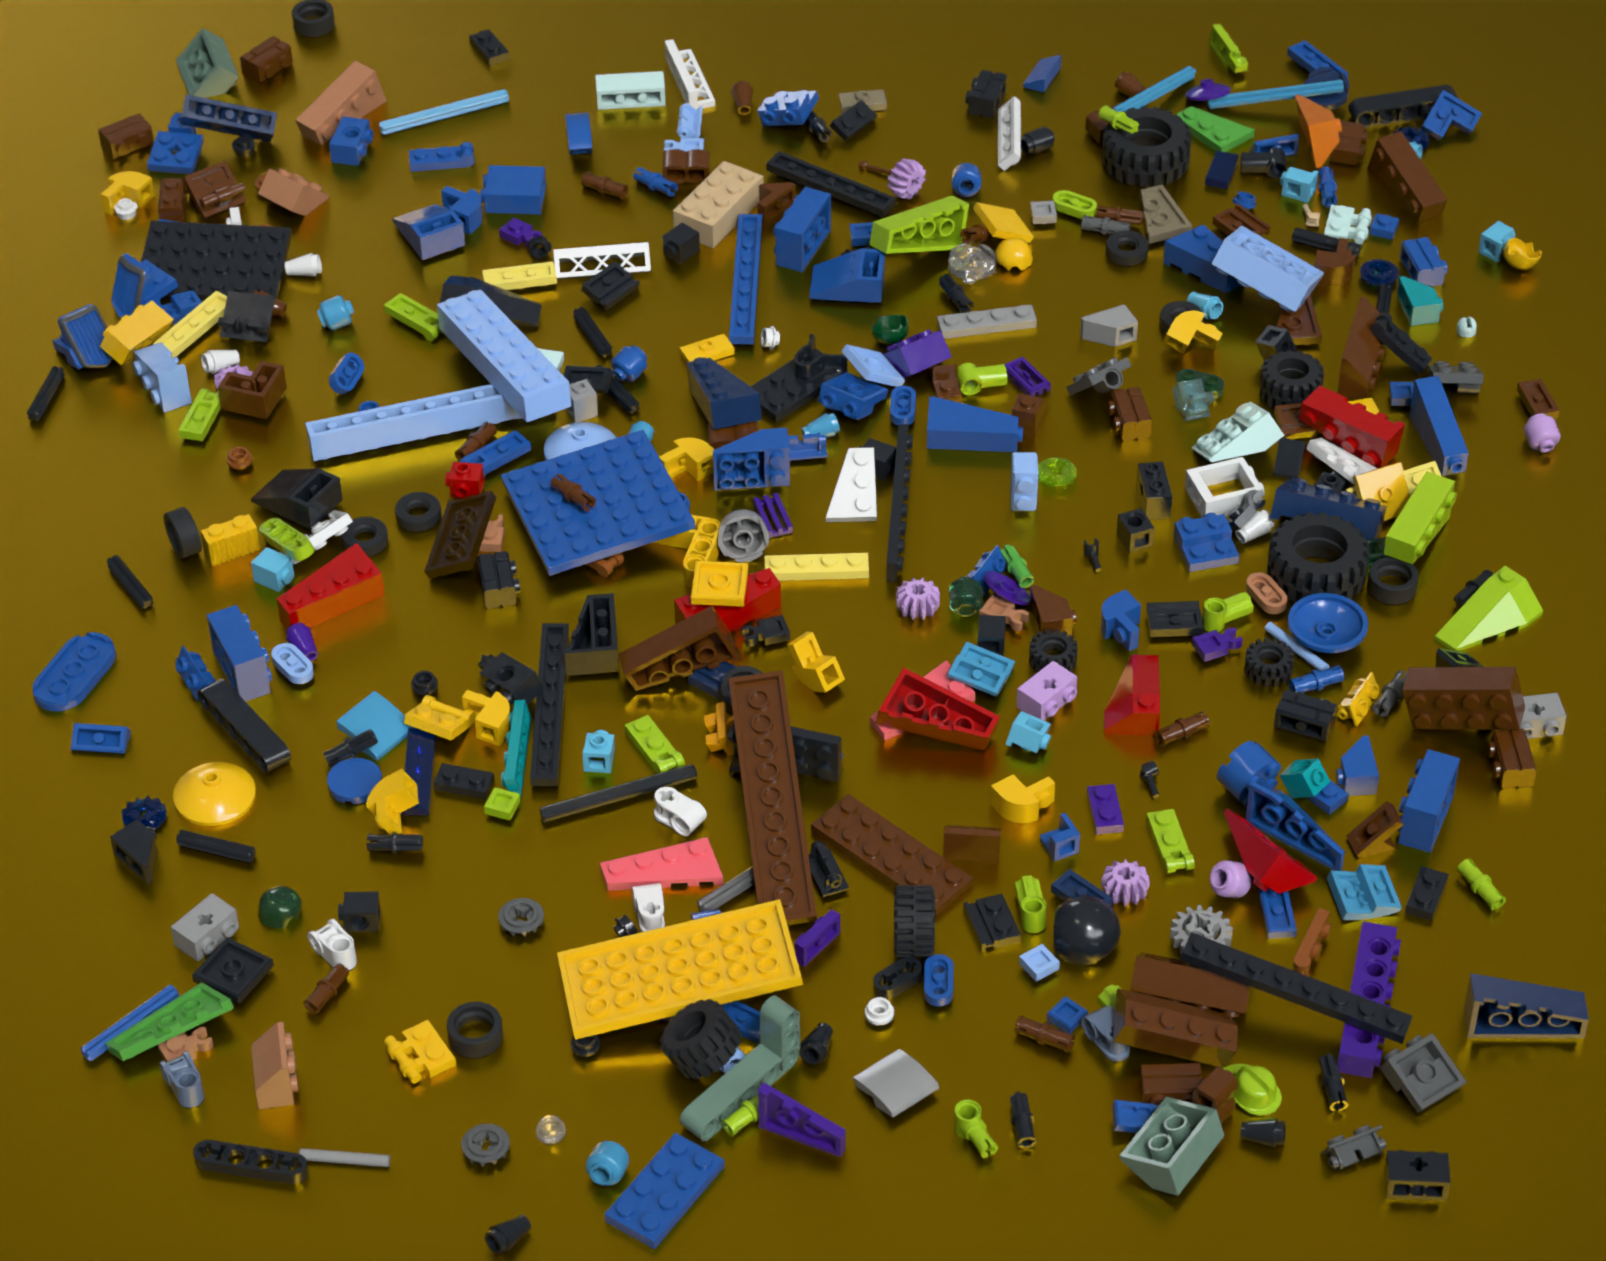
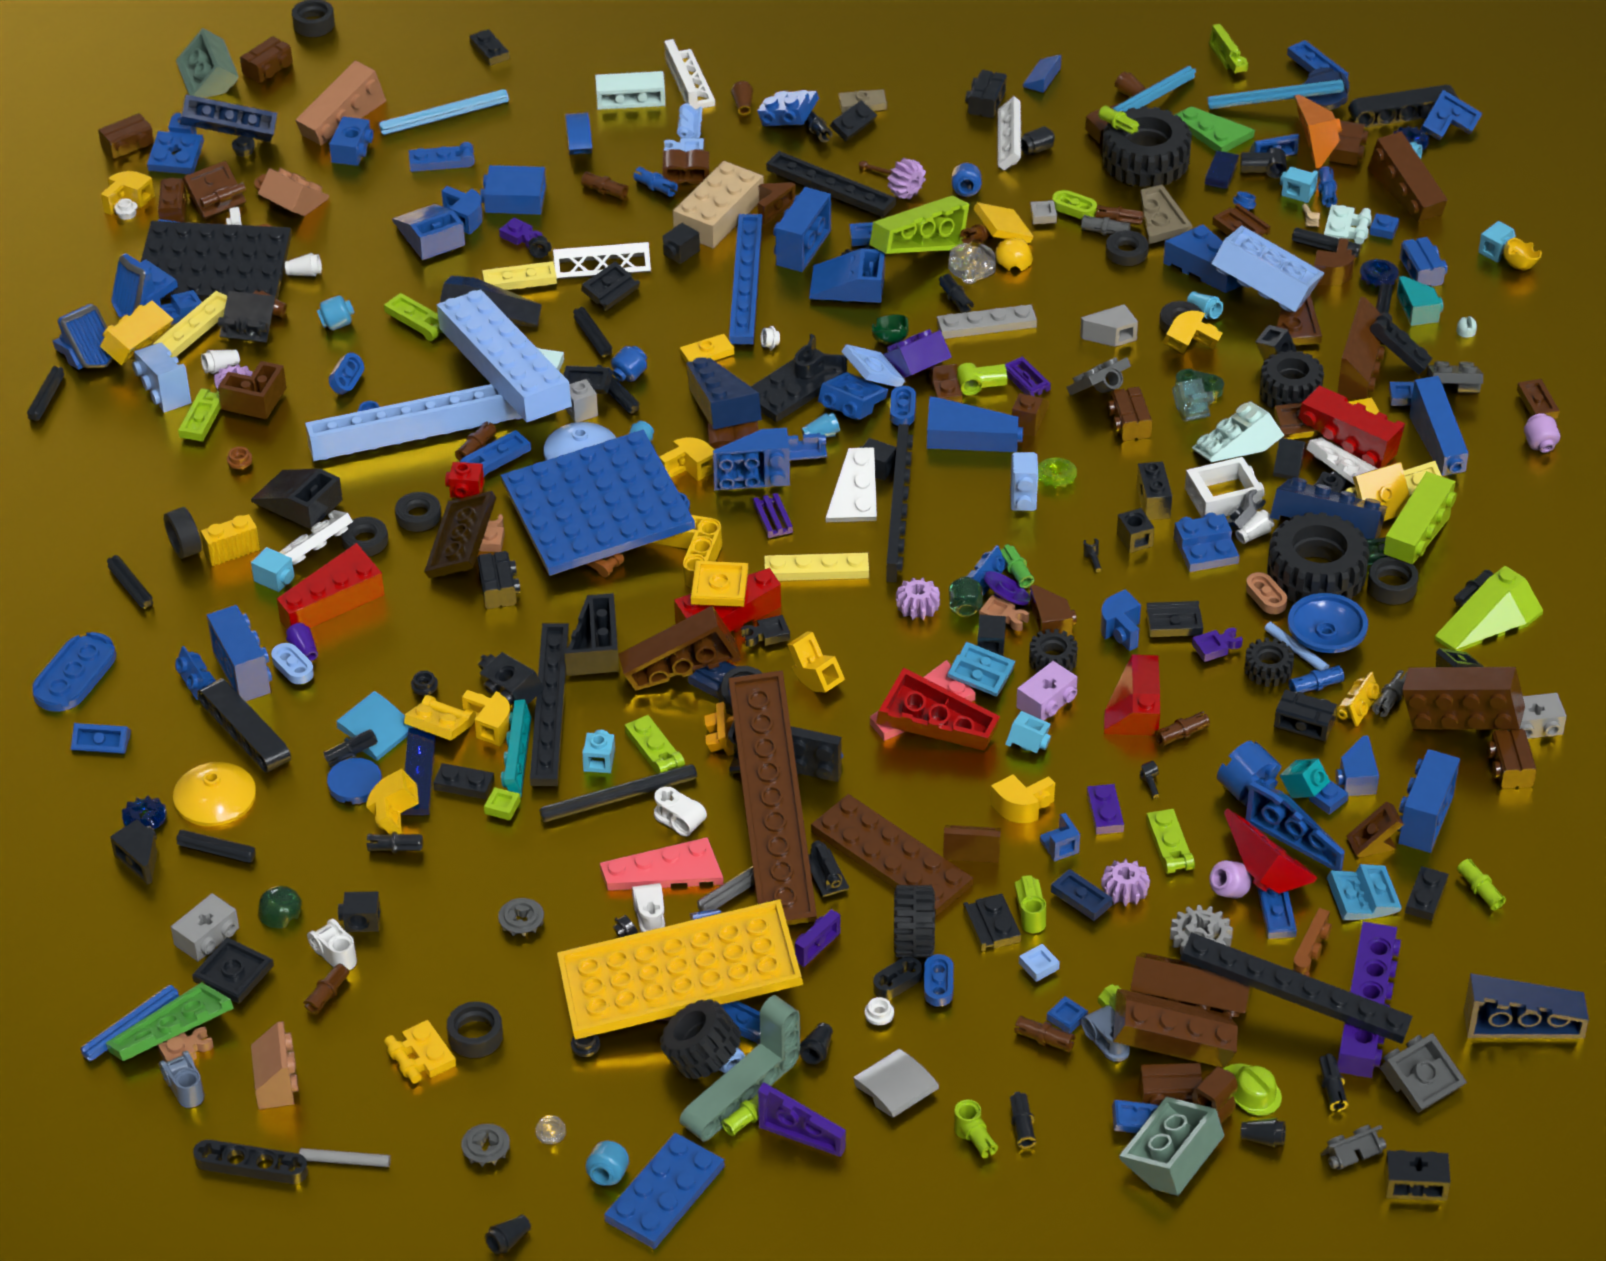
(286, 539): lime beam -> none
(573, 492): reddish brown pin -> none
(743, 535): light grey cylinder -> none
(1085, 930): black cylinder -> none
(1207, 90): dark purple dish -> none
(1220, 611): lime piece -> none

